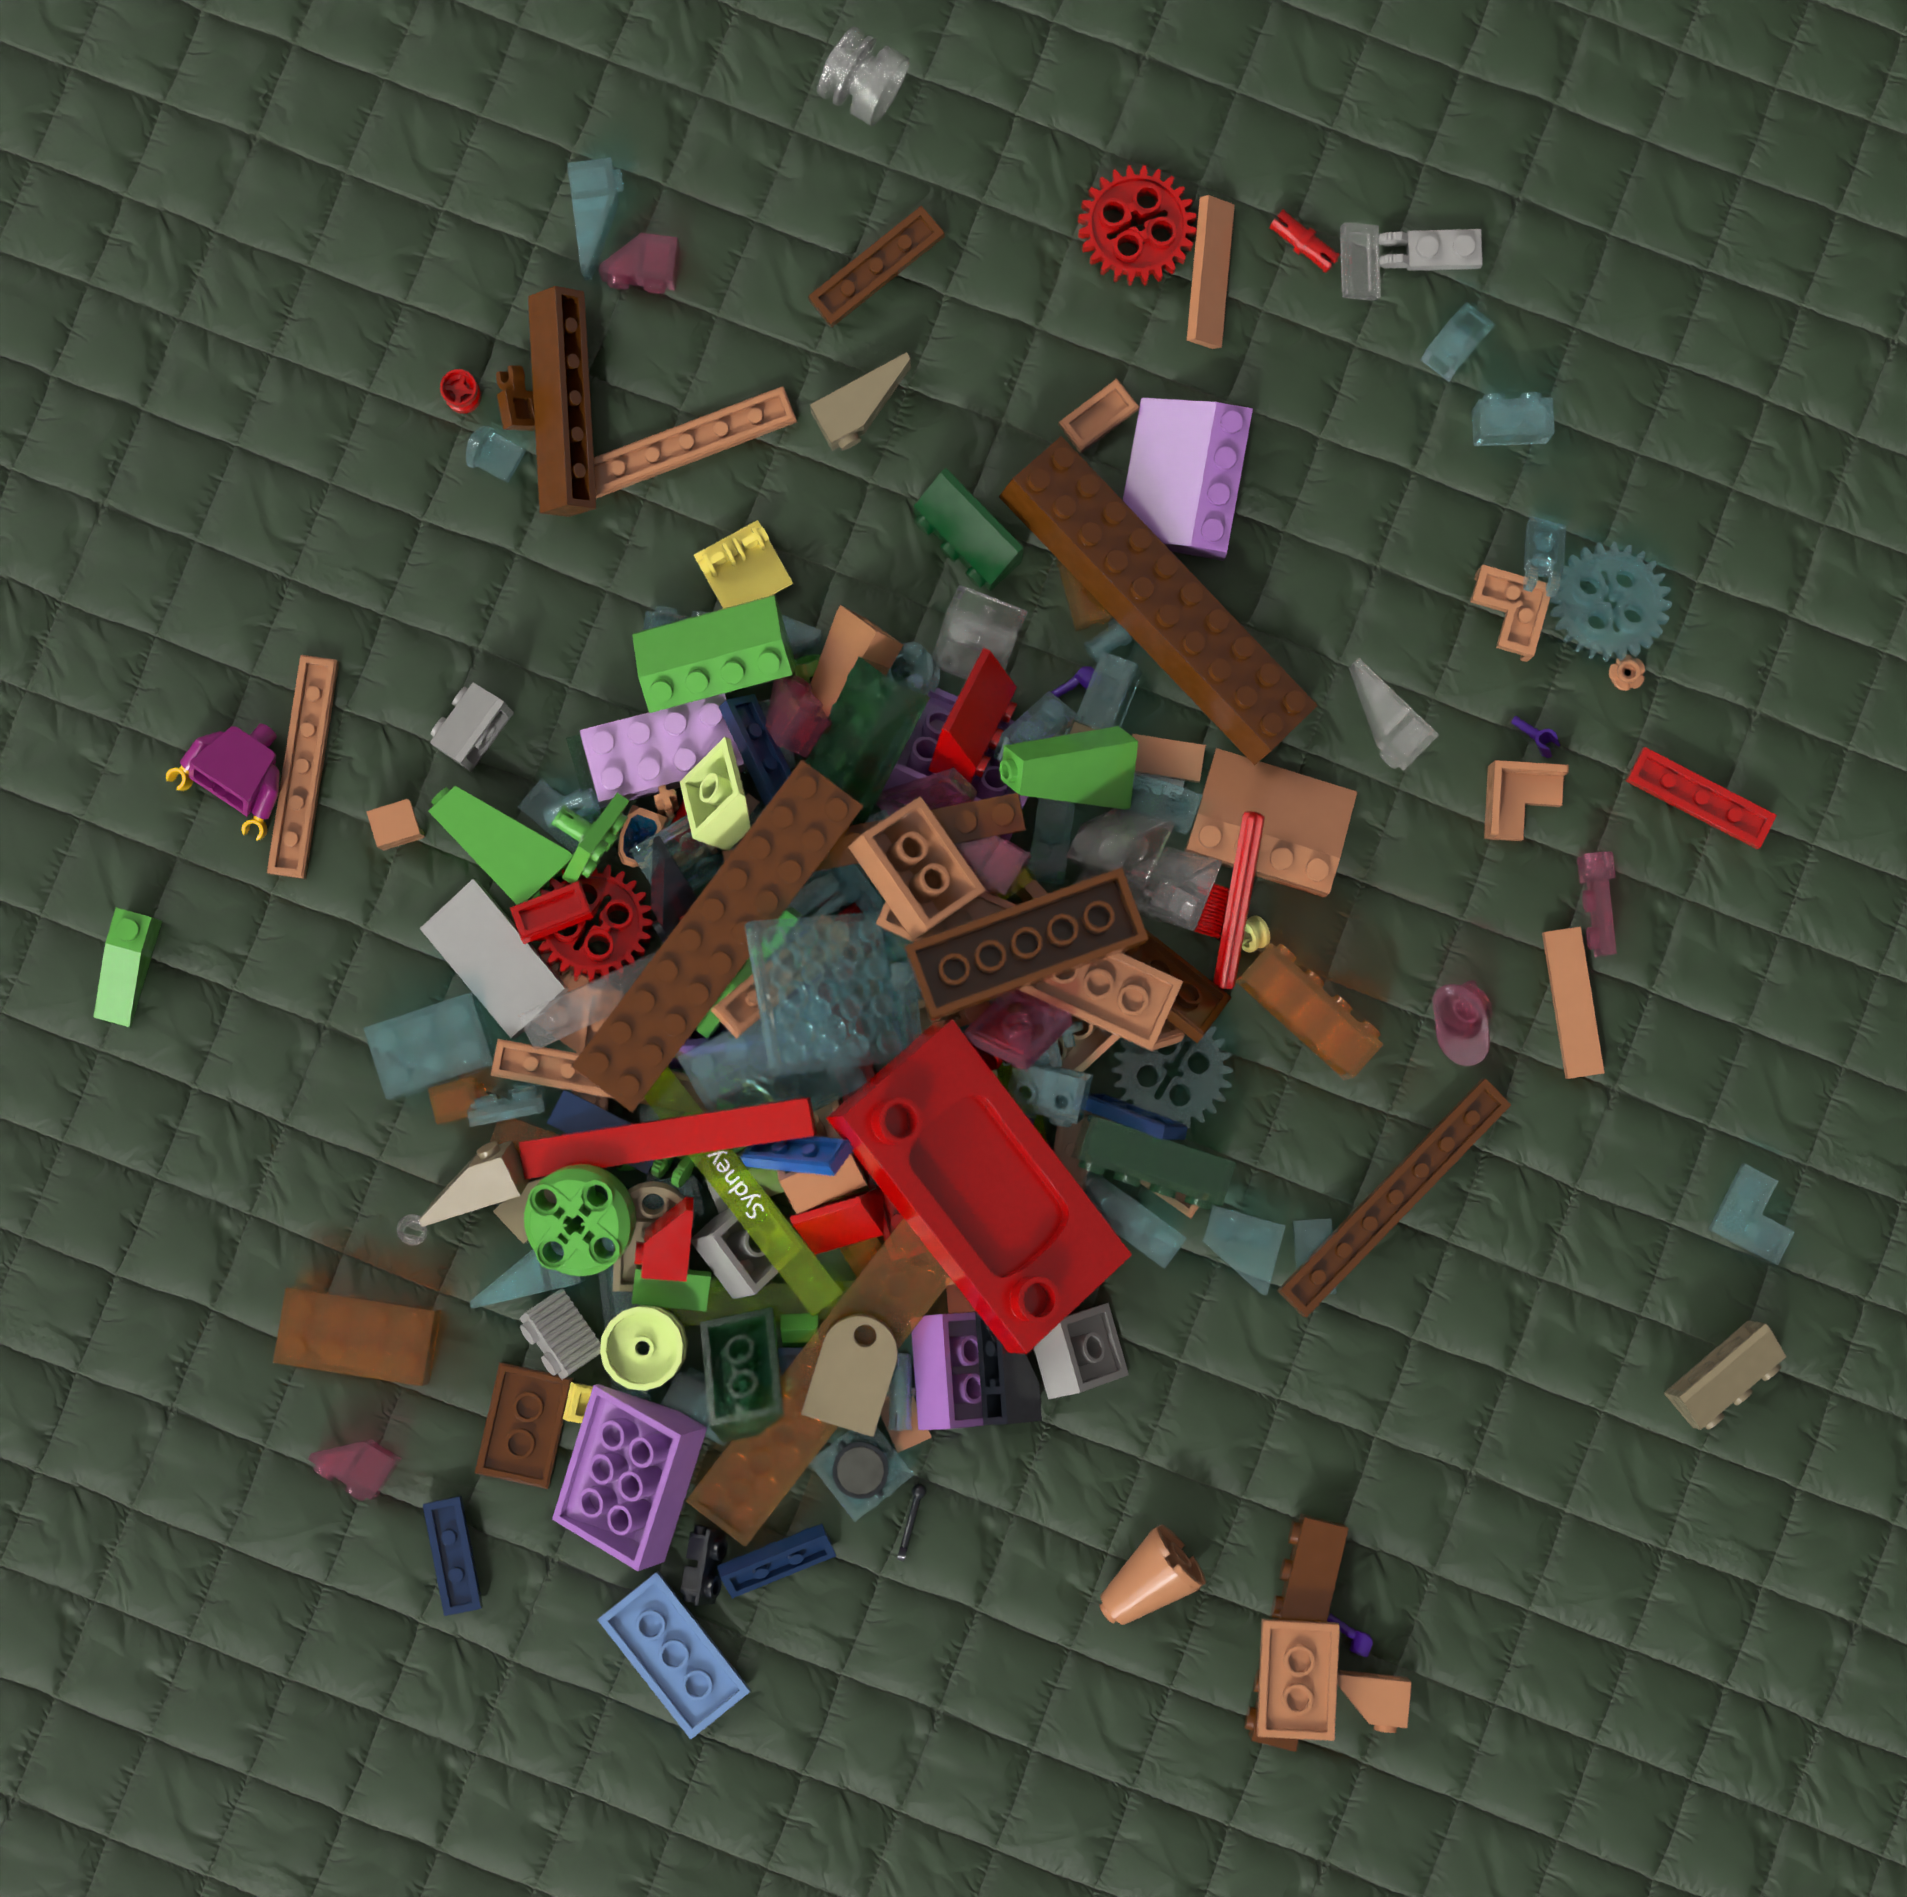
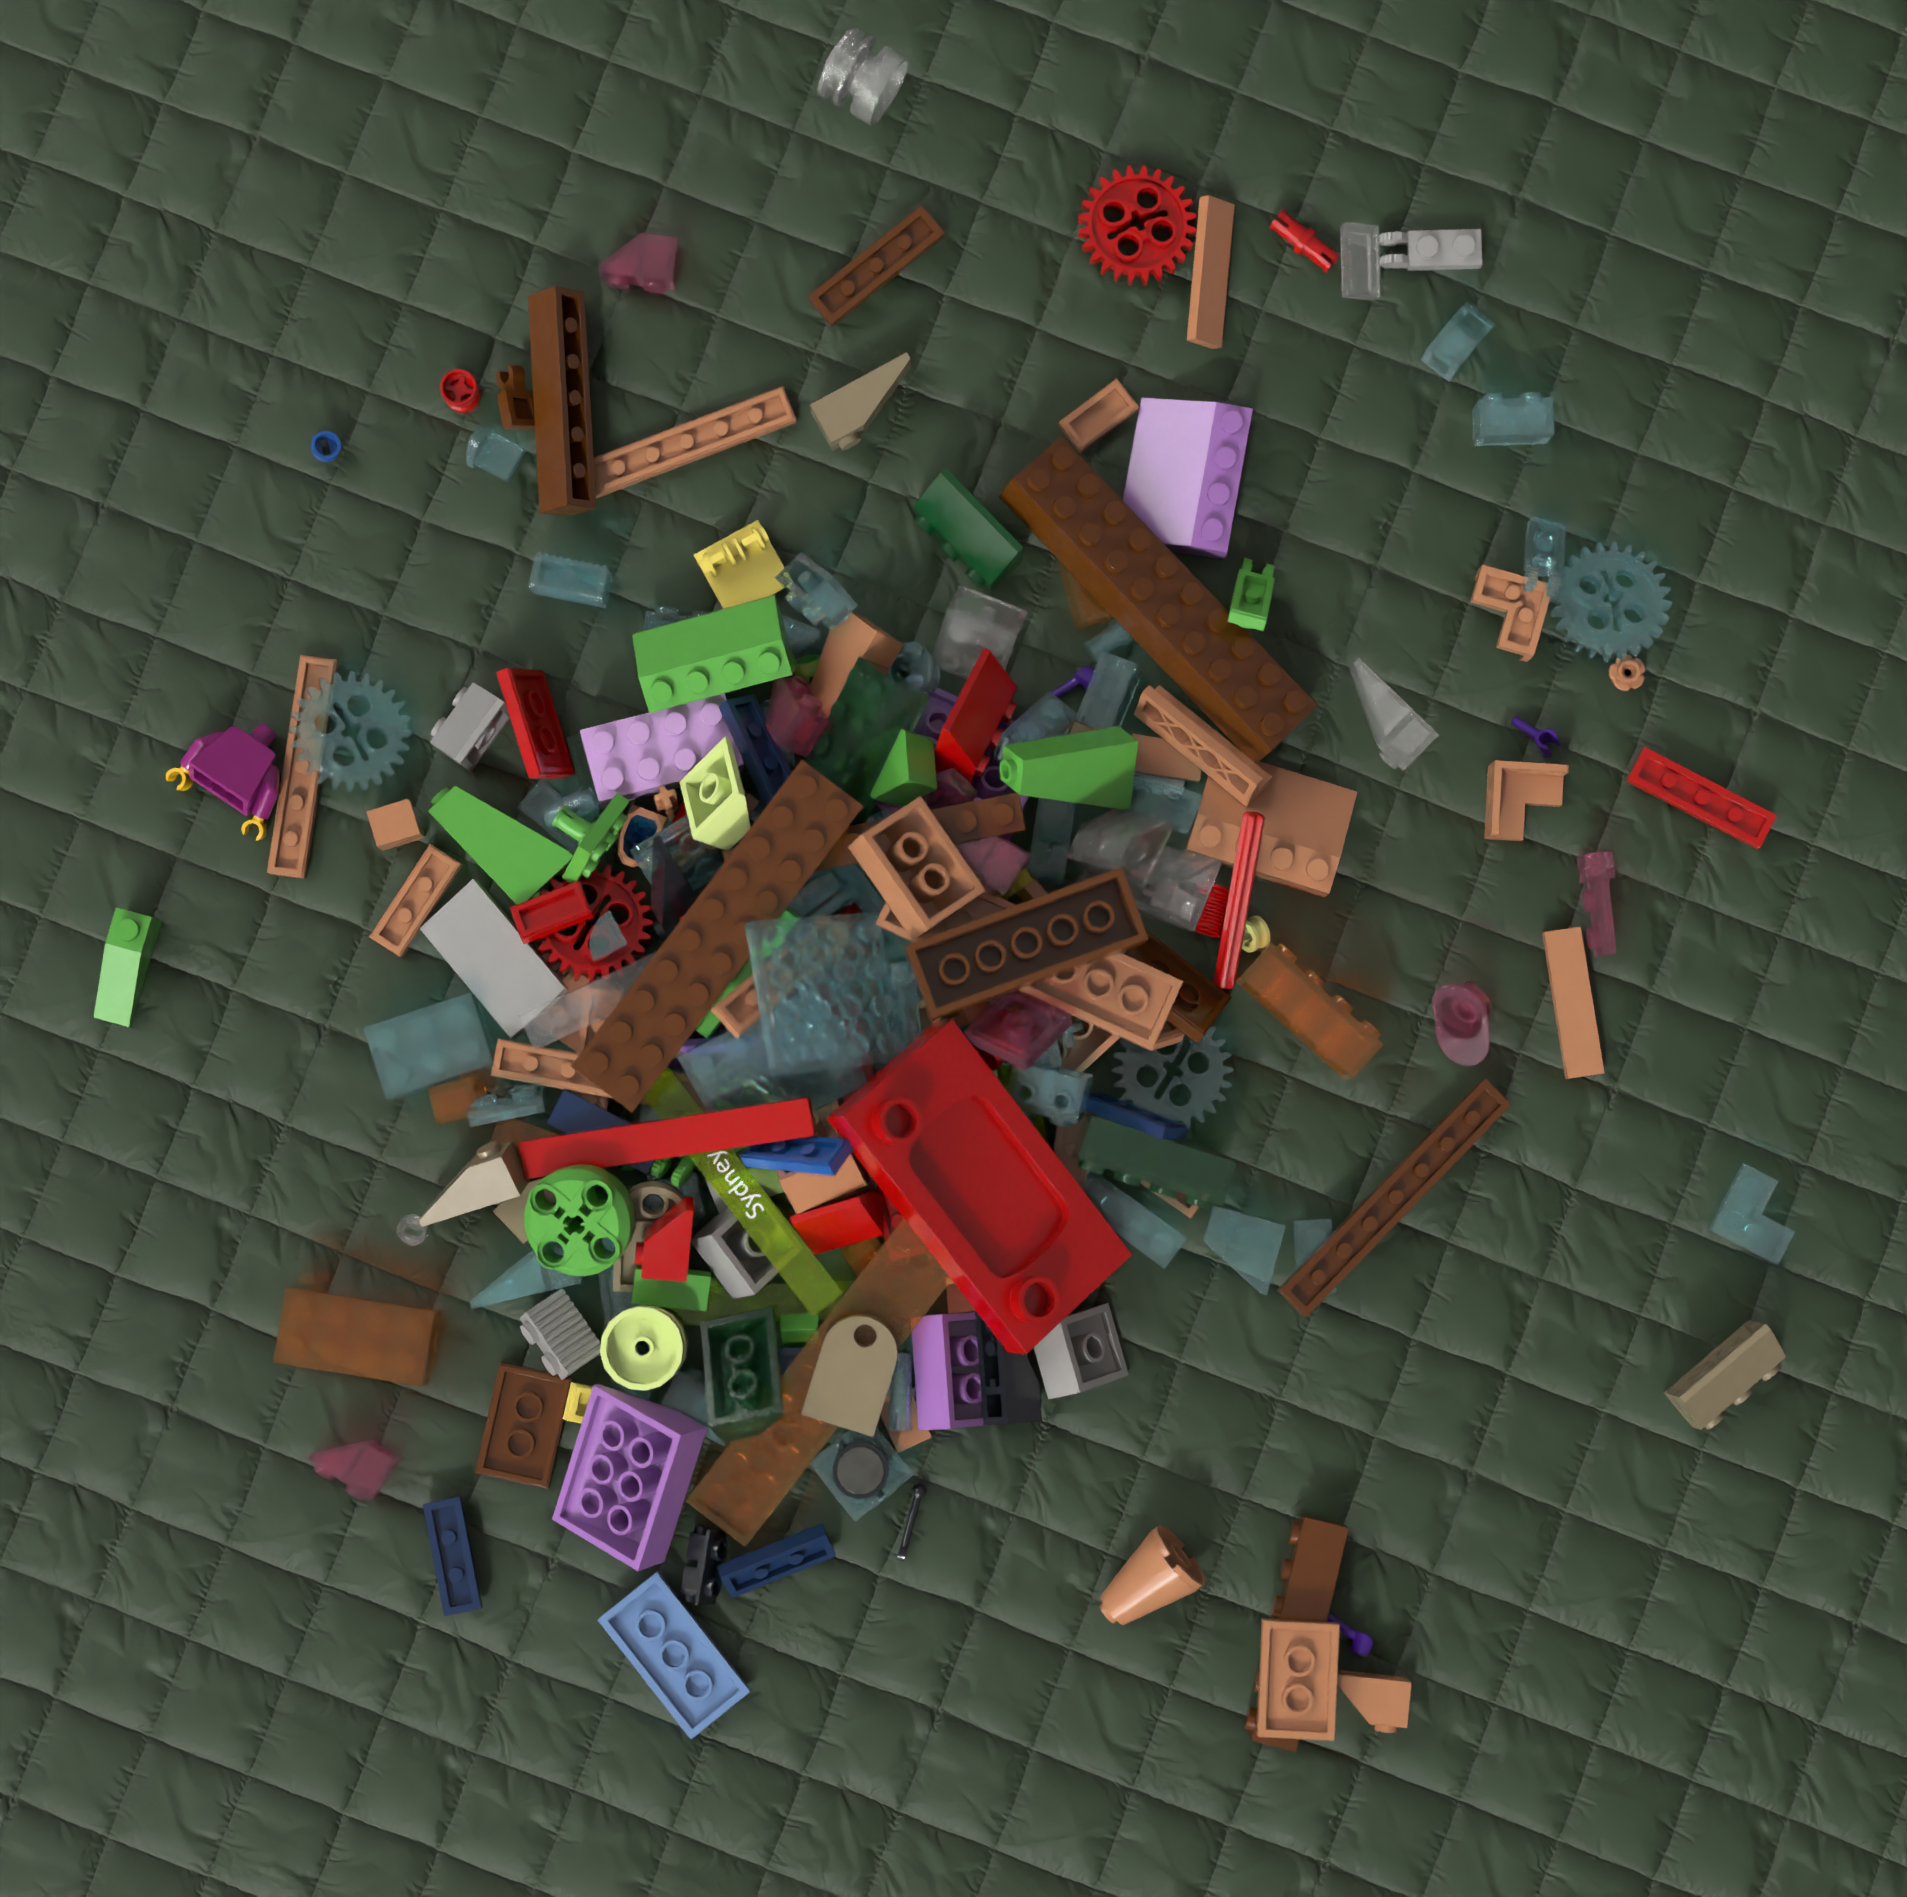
(333, 443): none -> blue hinge
(381, 716): none -> clear light blue gear
(415, 900): none -> nougat tile
(536, 723): none -> red tile
(570, 580): none -> clear light blue brick
(595, 203): clear light blue slope -> none
(605, 937): none -> clear light blue tile
(815, 592): none -> clear light blue brick
(907, 771): none -> bright green slope
(1201, 744): none -> nougat fence
(1252, 596): none -> bright green hinge

